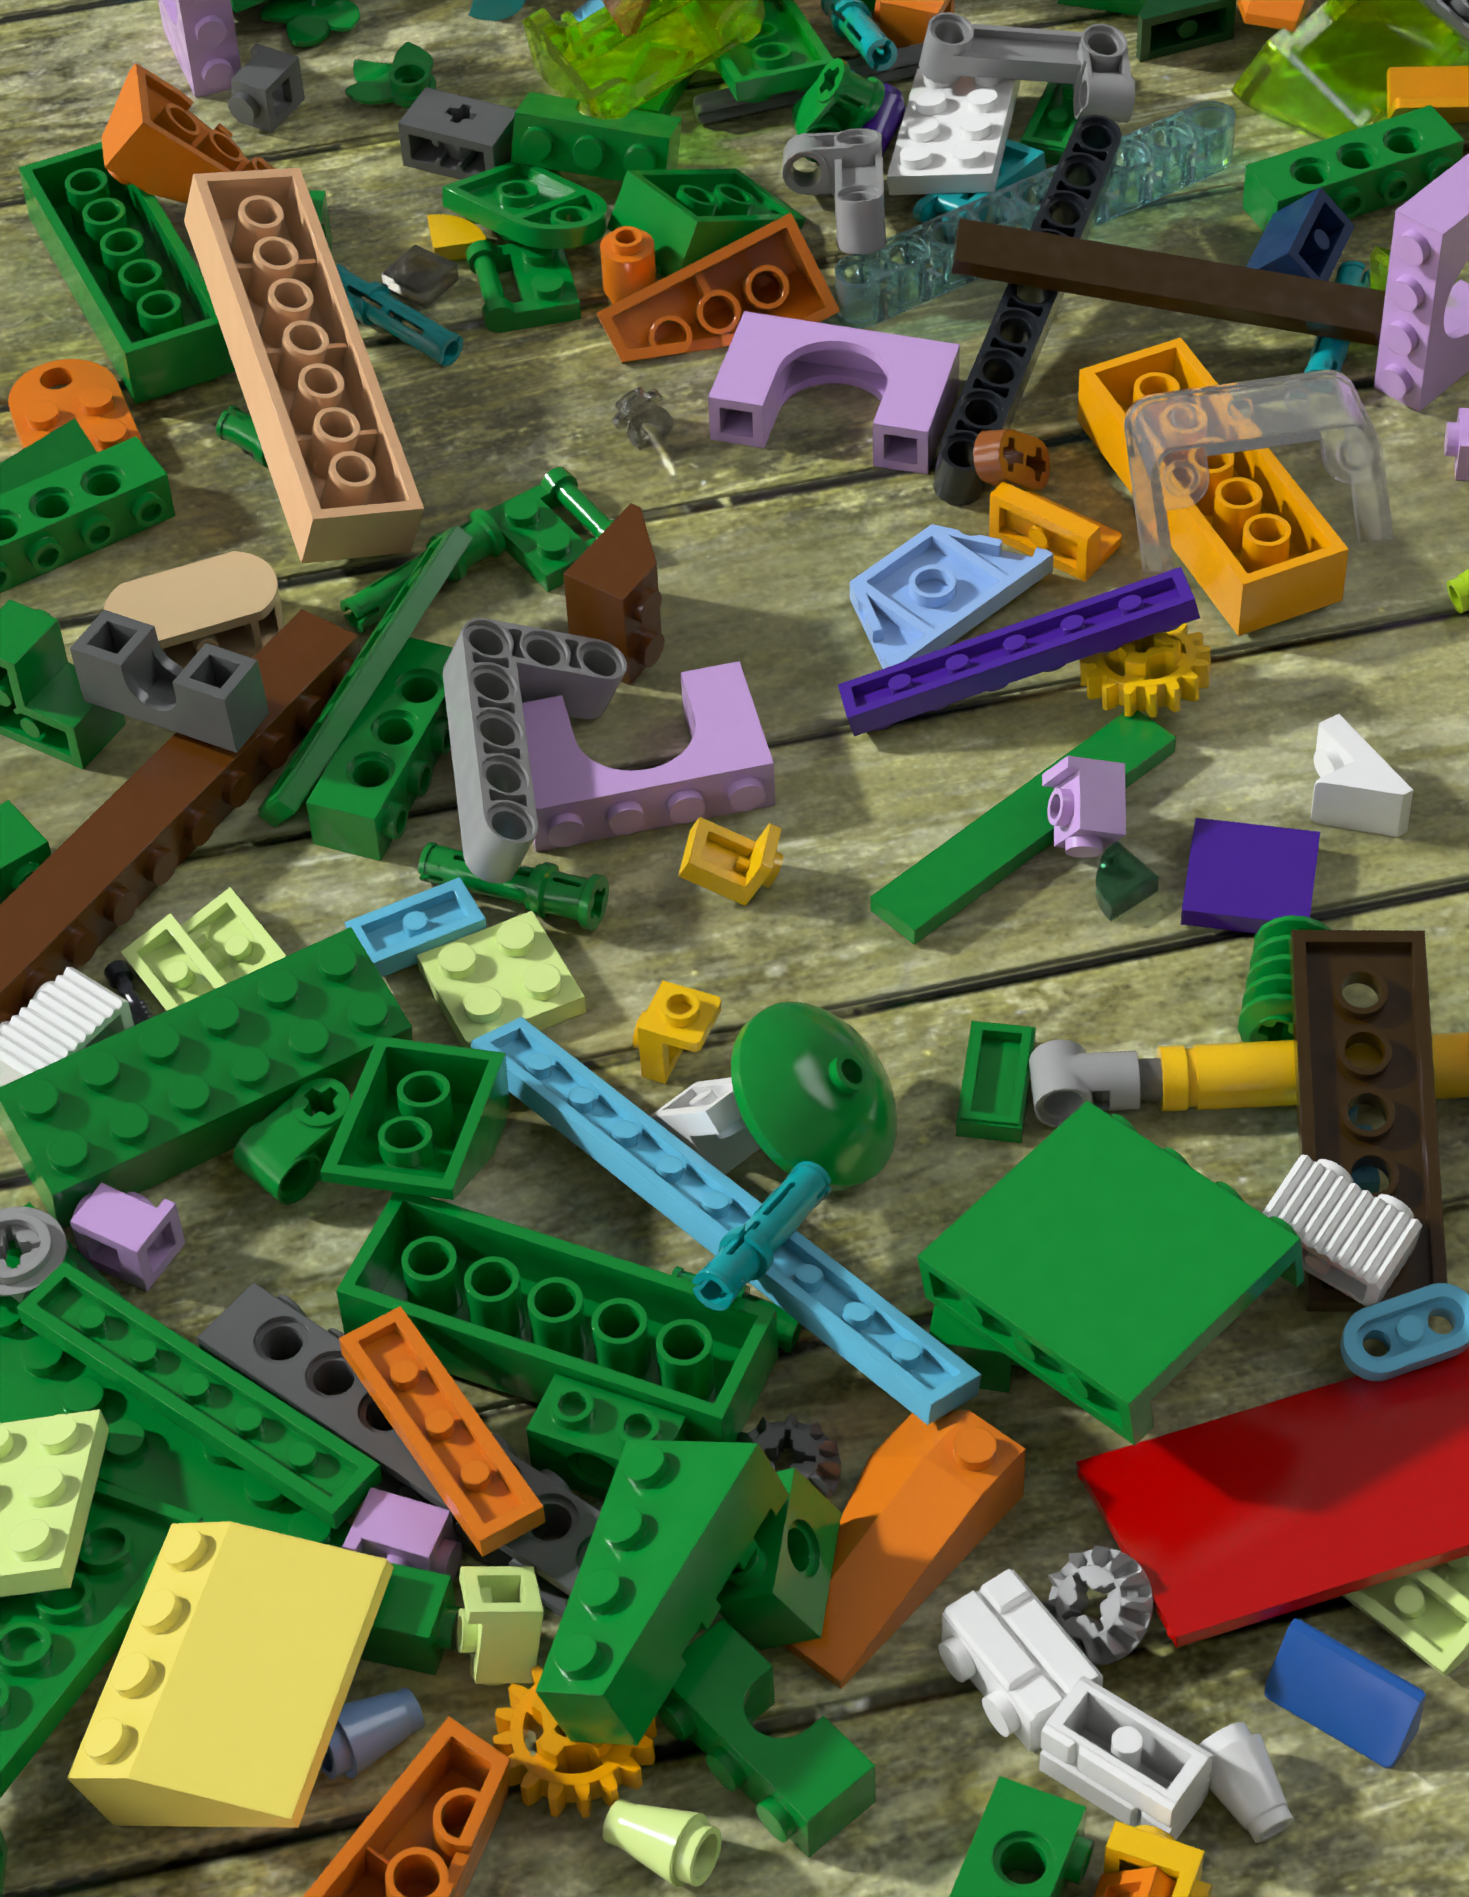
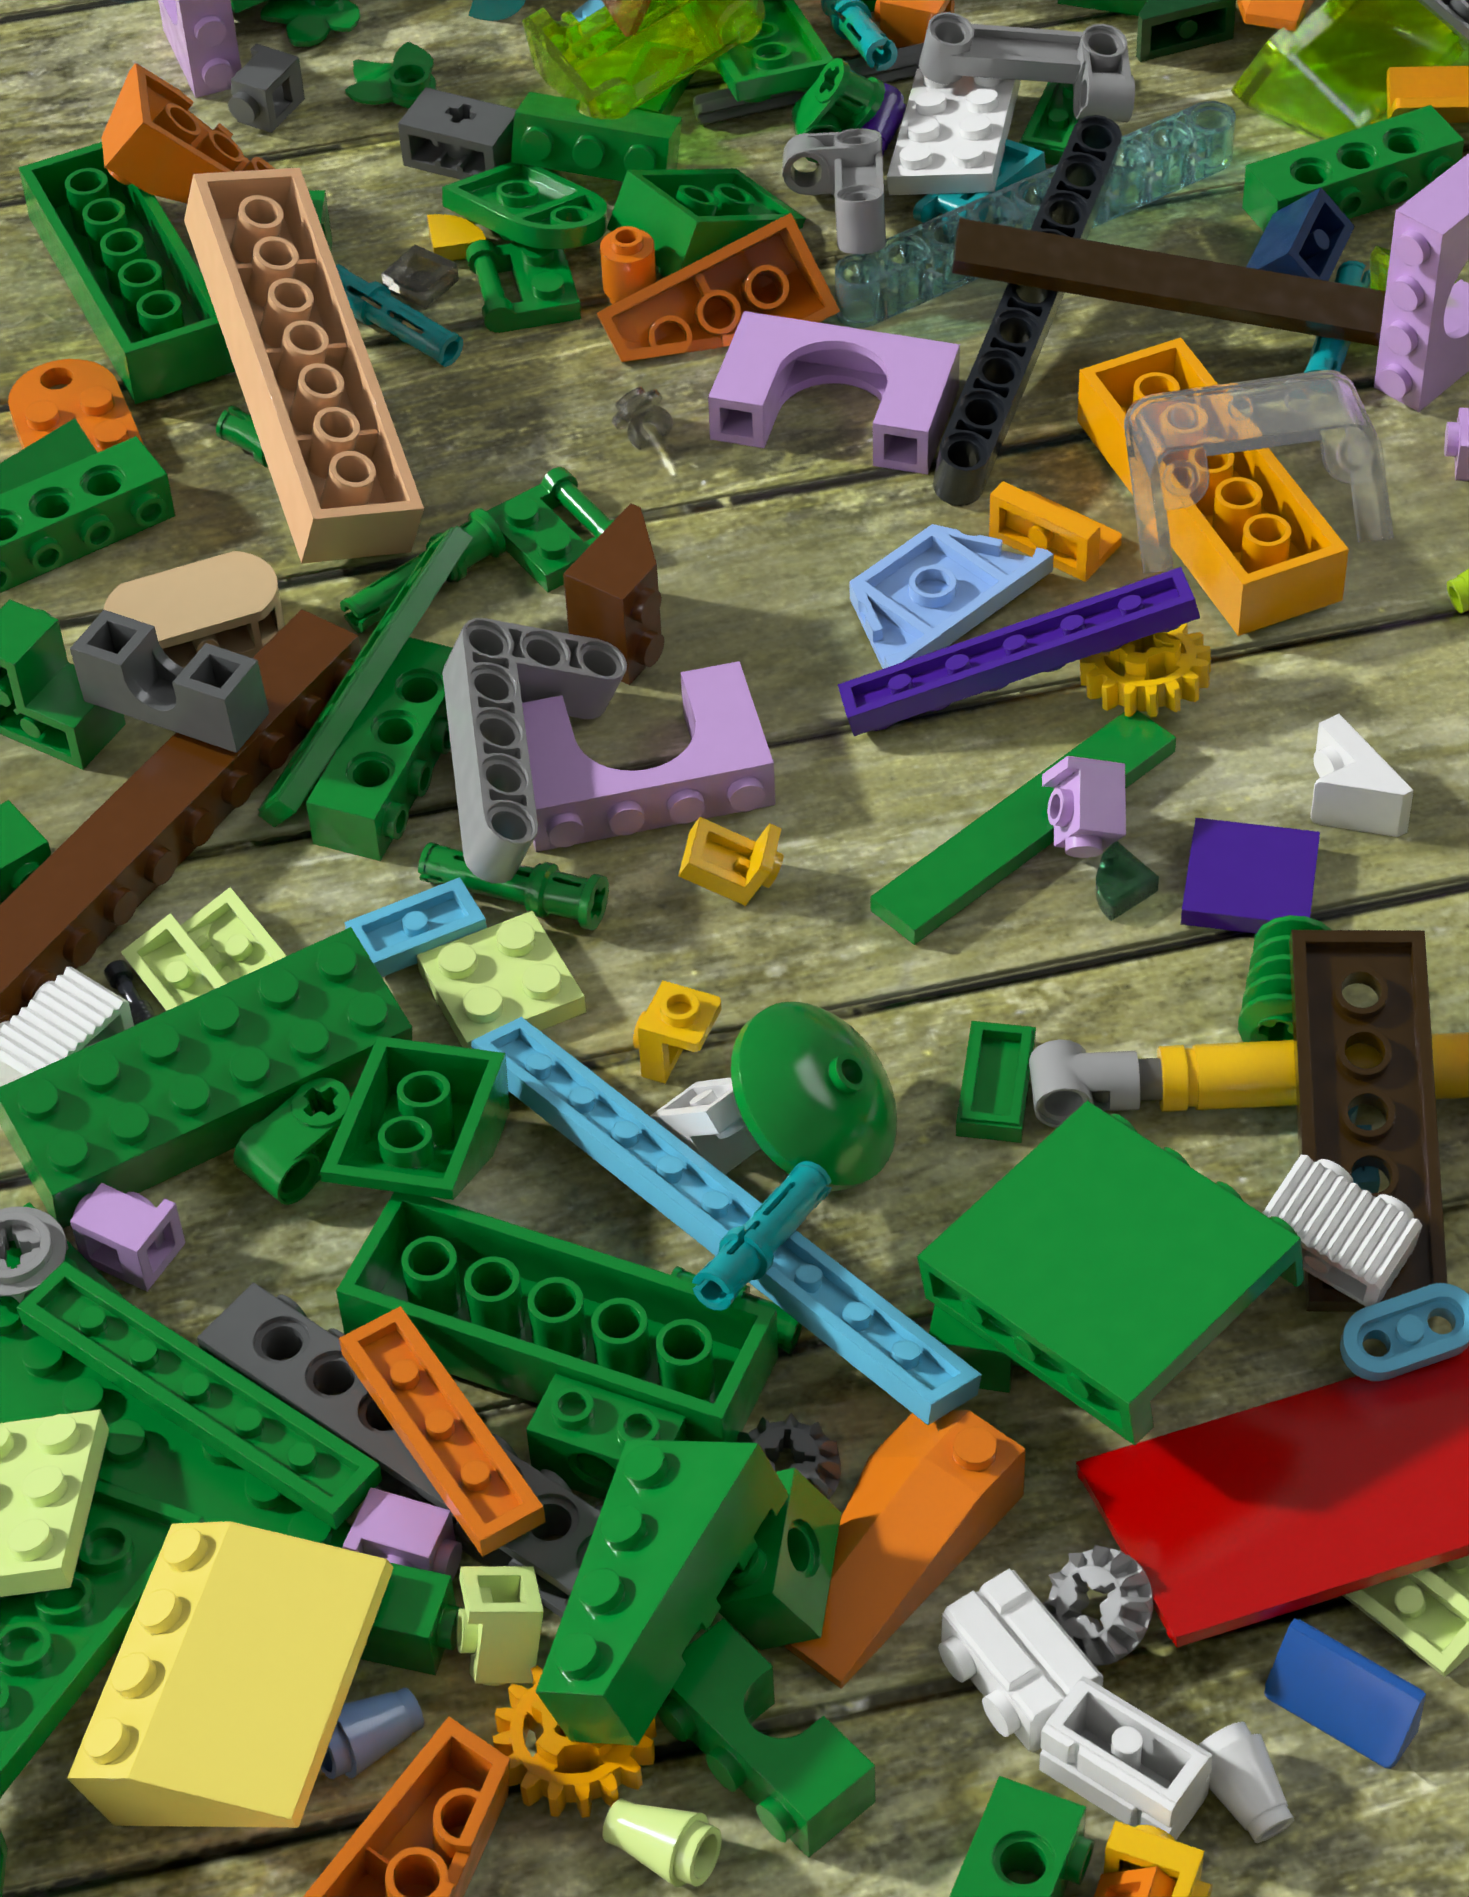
(1011, 458): dark orange beam -> none

